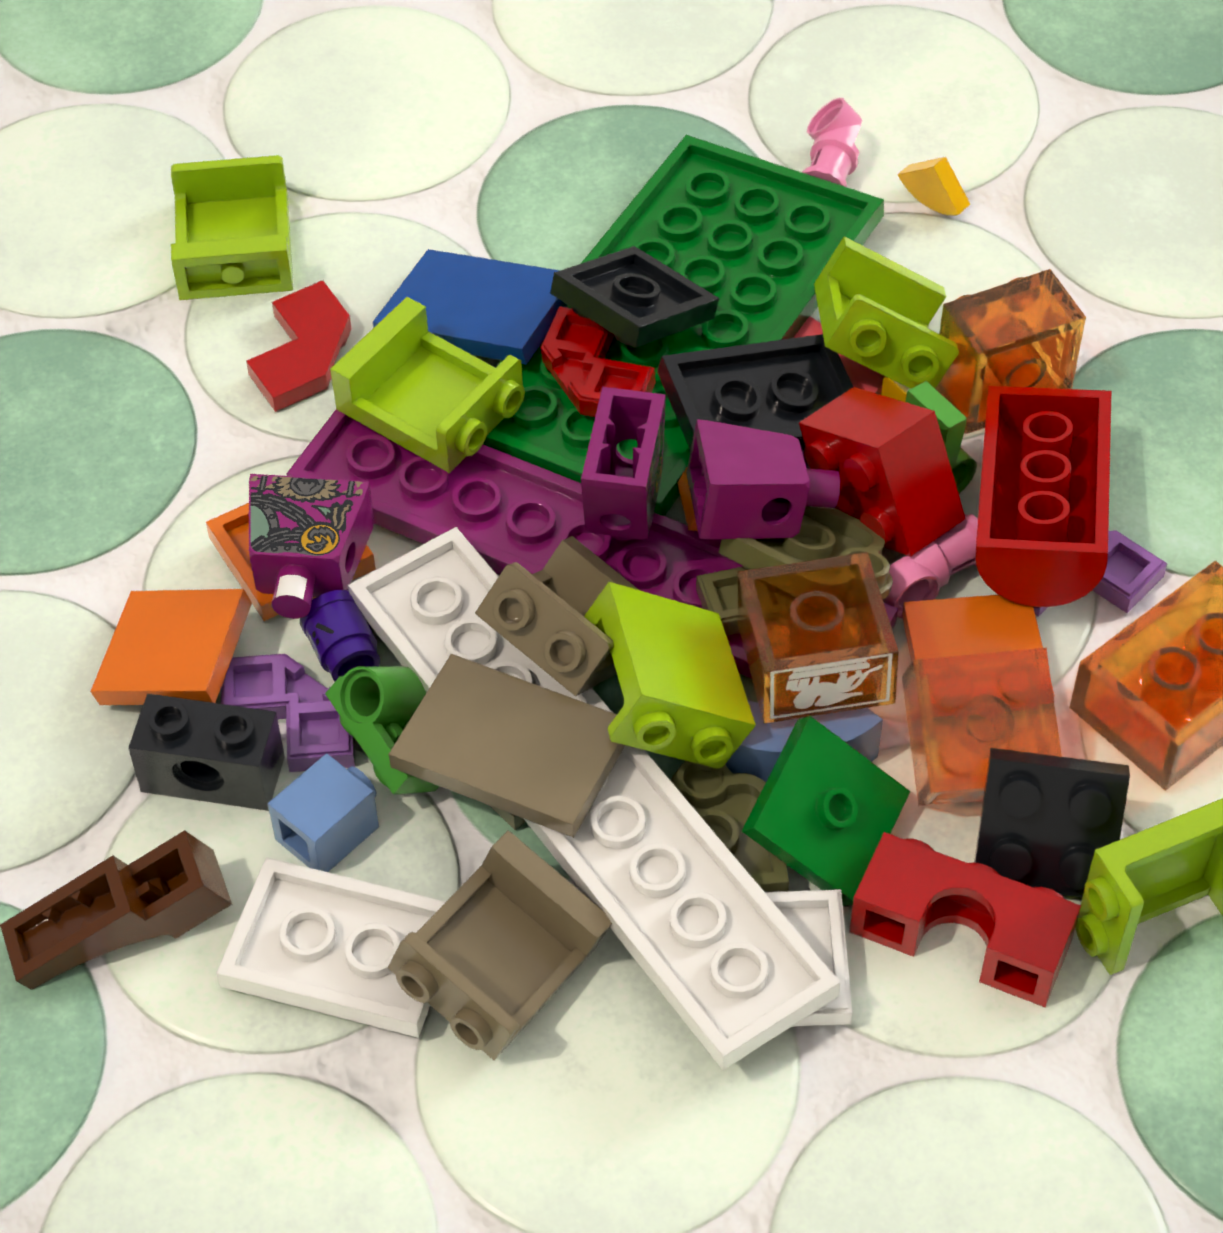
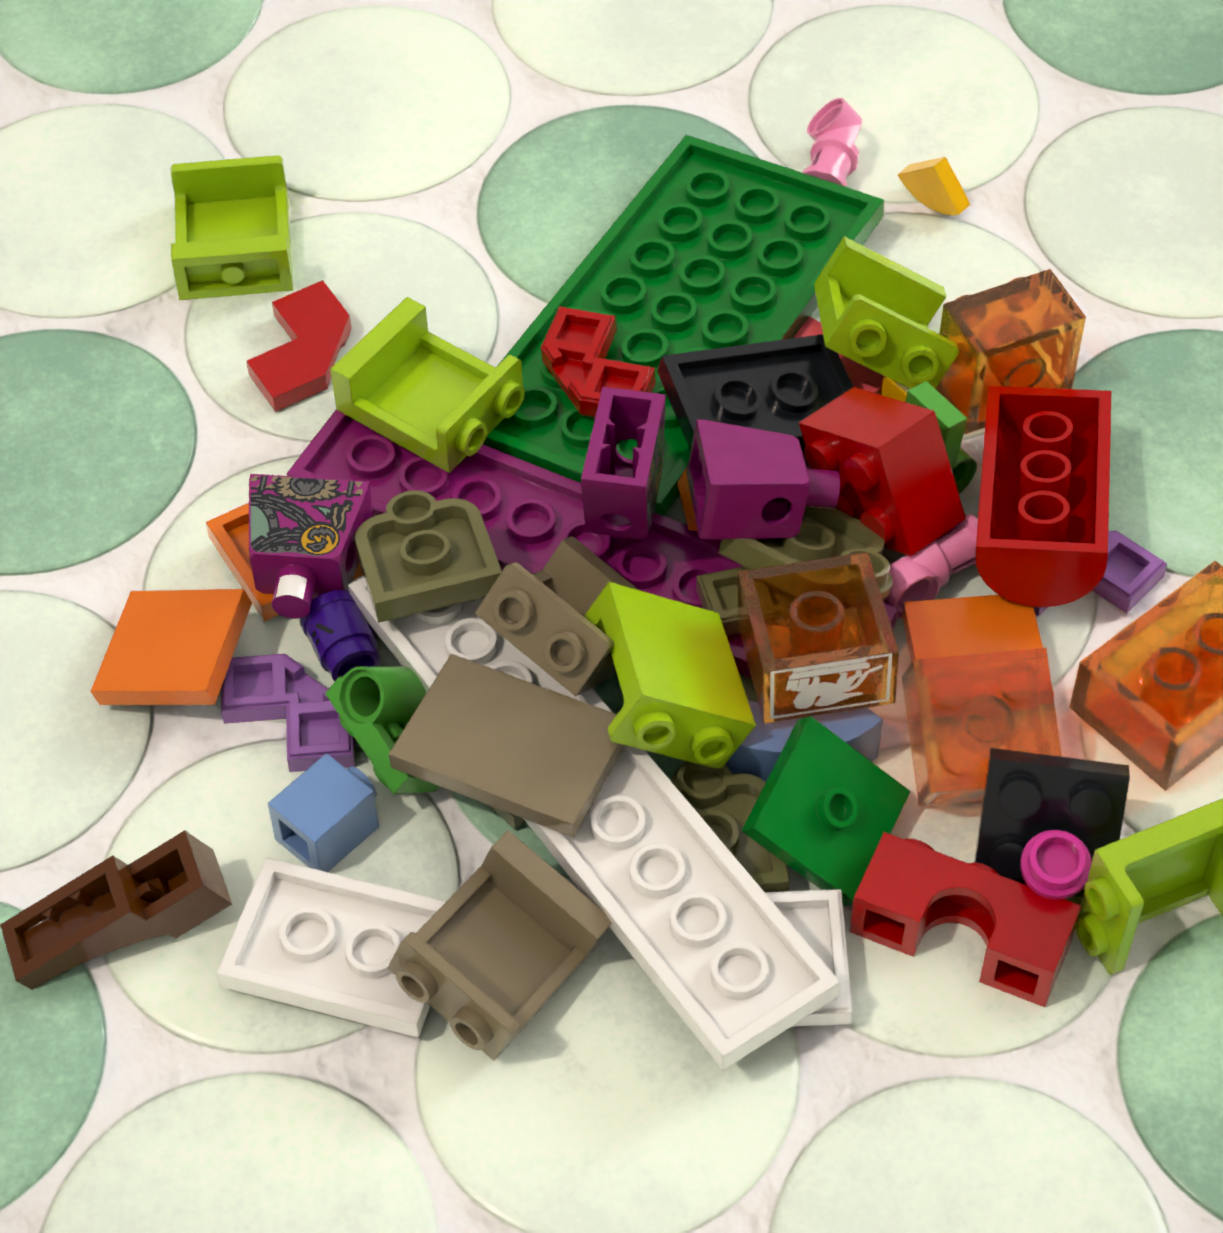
(207, 751): black brick -> none
(425, 555): none -> olive plate
(481, 303): blue tile -> none
(634, 296): black plate -> none
(1055, 864): none -> dark pink plate

